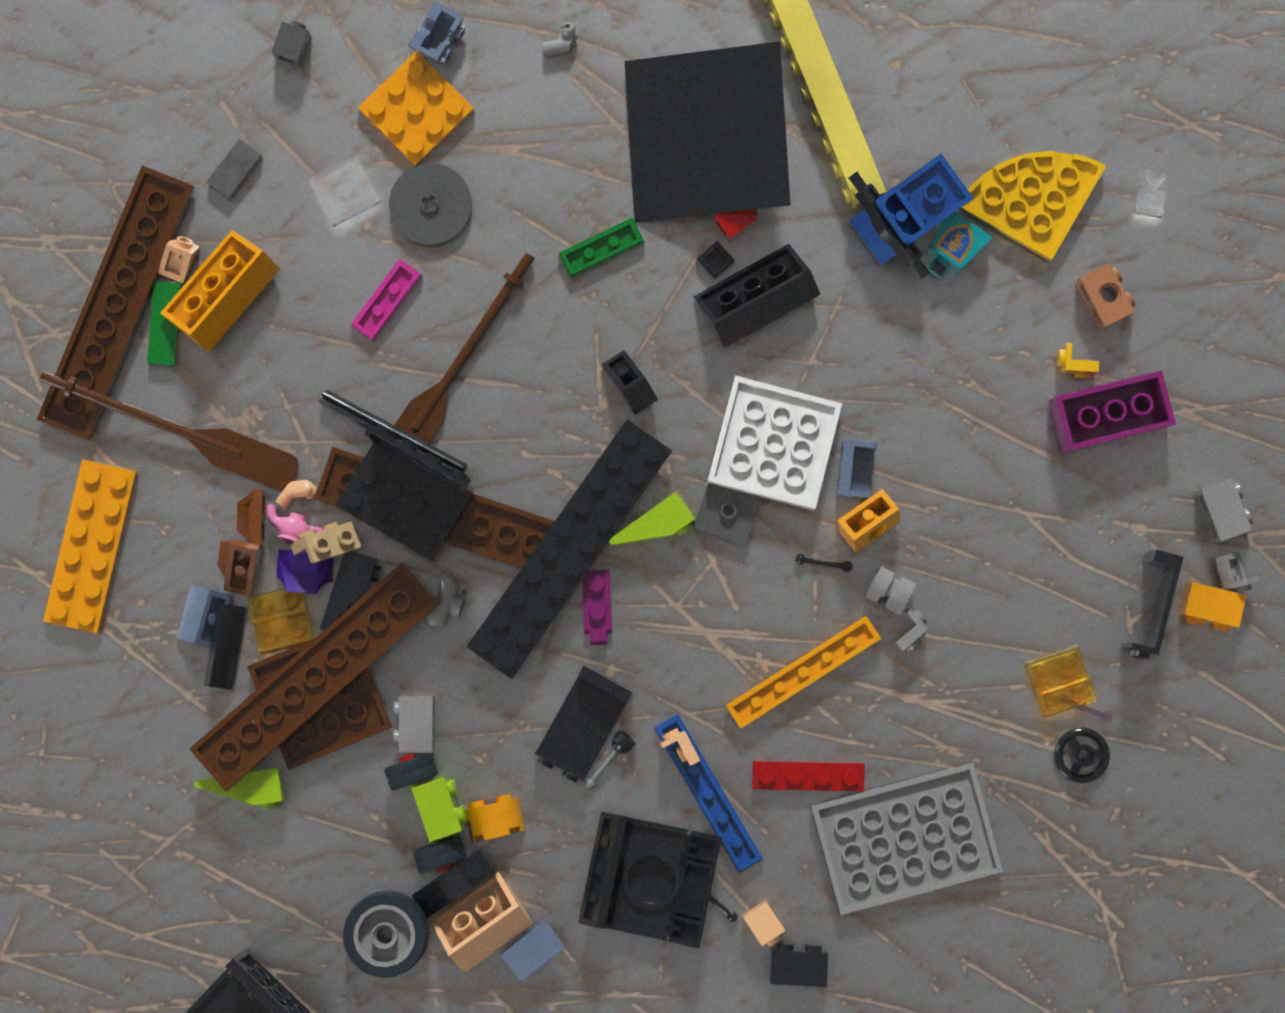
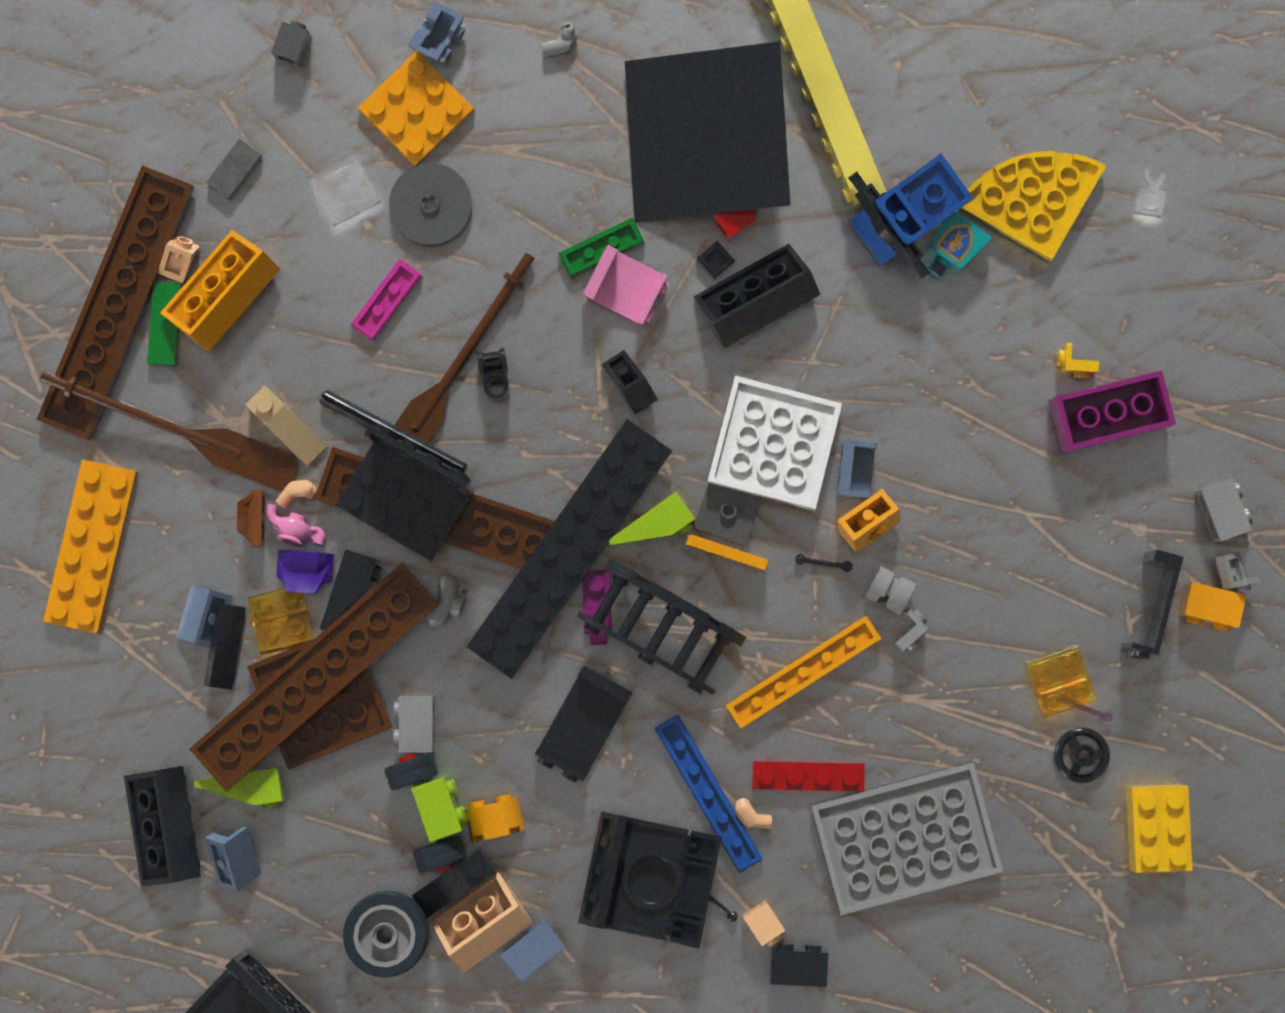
(162, 826): none -> black slope
(233, 858): none -> sand blue panel
(239, 565): dark orange slope -> none
(286, 425): none -> tan slope
(328, 543): tan bracket -> none
(494, 369): none -> black piece
(621, 744): hinge -> none
(625, 286): none -> bright pink panel
(674, 608): none -> black fence
(685, 750): light nougat bracket -> none
(726, 552): none -> light orange tile
(749, 817): none -> light nougat arm
(1106, 312): nougat brick -> none
(1159, 828): none -> yellow brick

